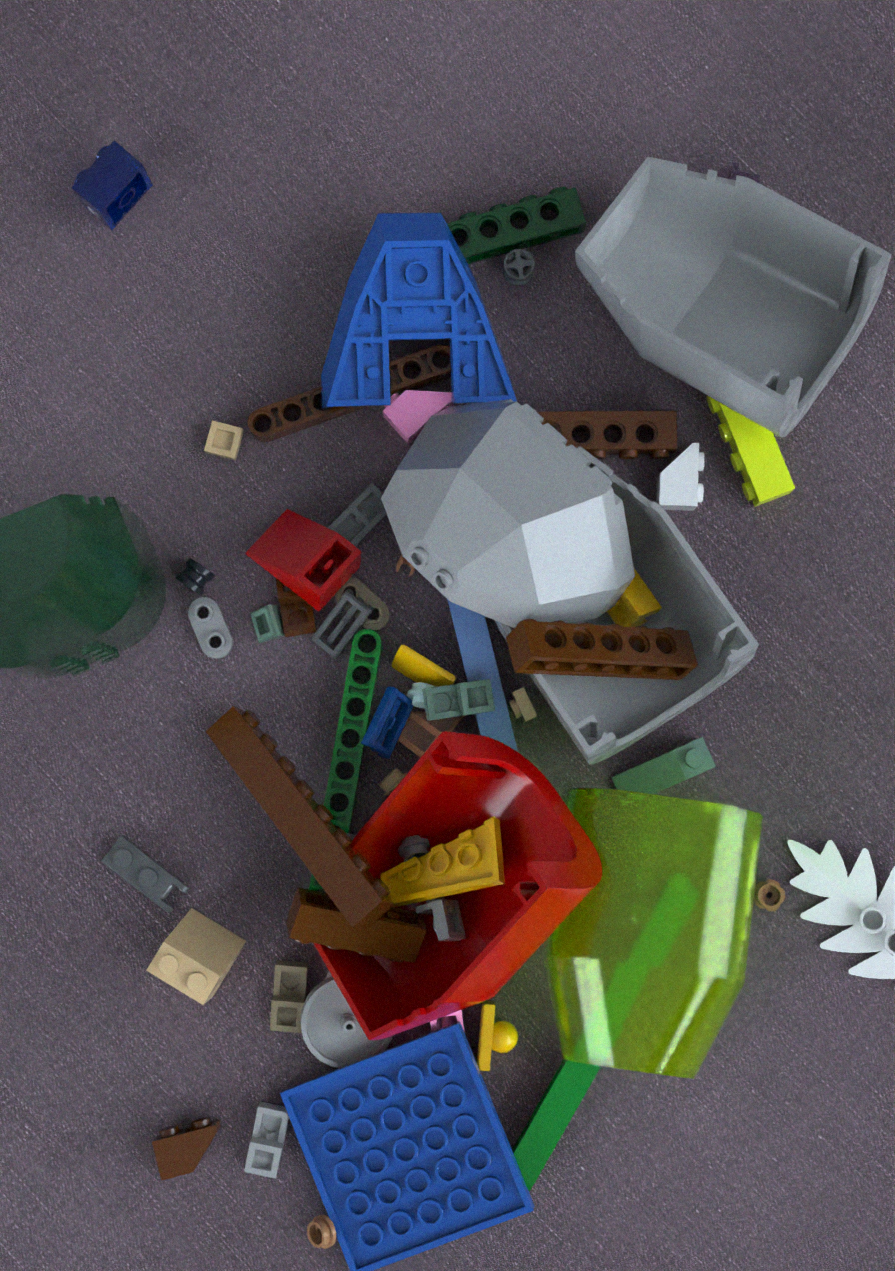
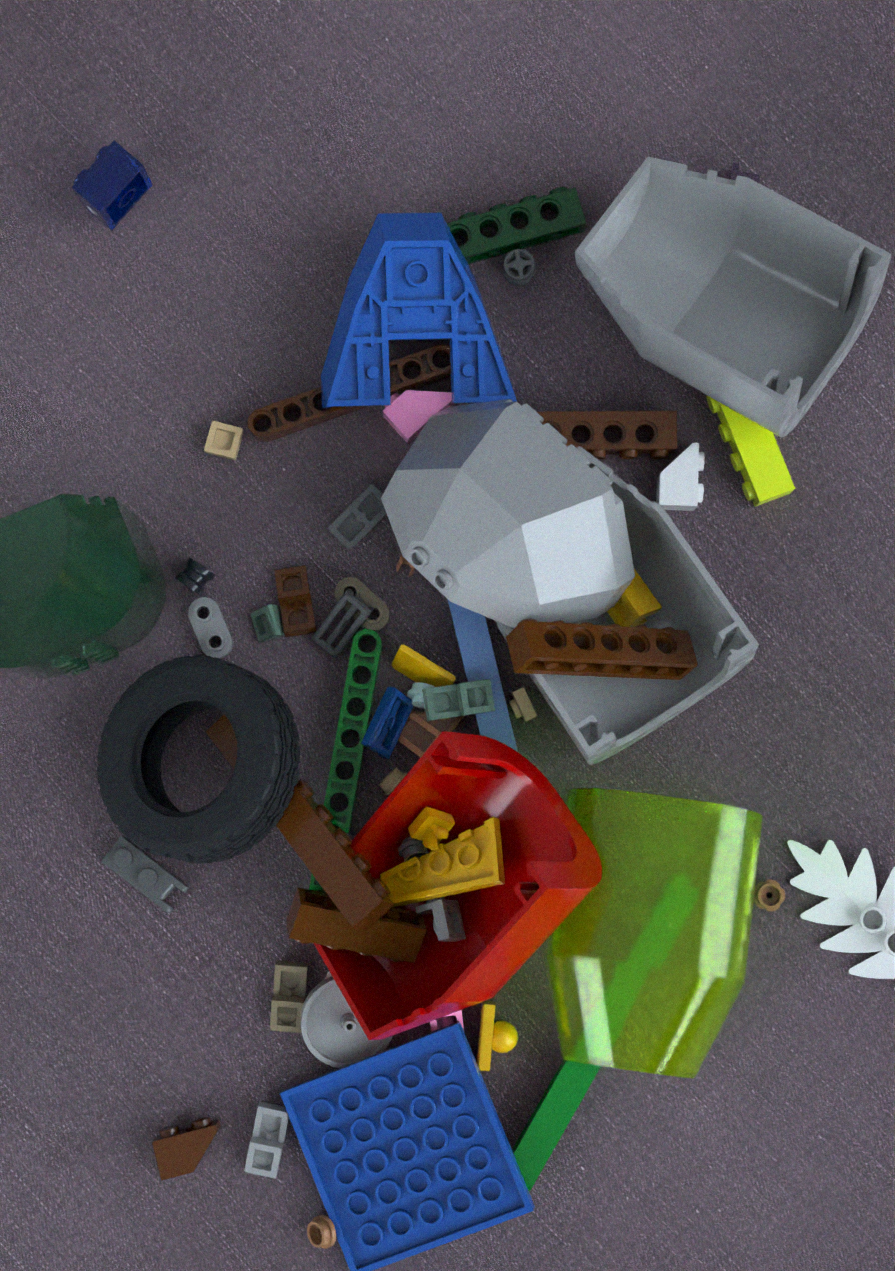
(134, 749): none -> black tyre
(196, 956): tan slope -> none
(306, 557): red slope -> none
(431, 827): none -> yellow tile
(666, 769): sand green slope -> none

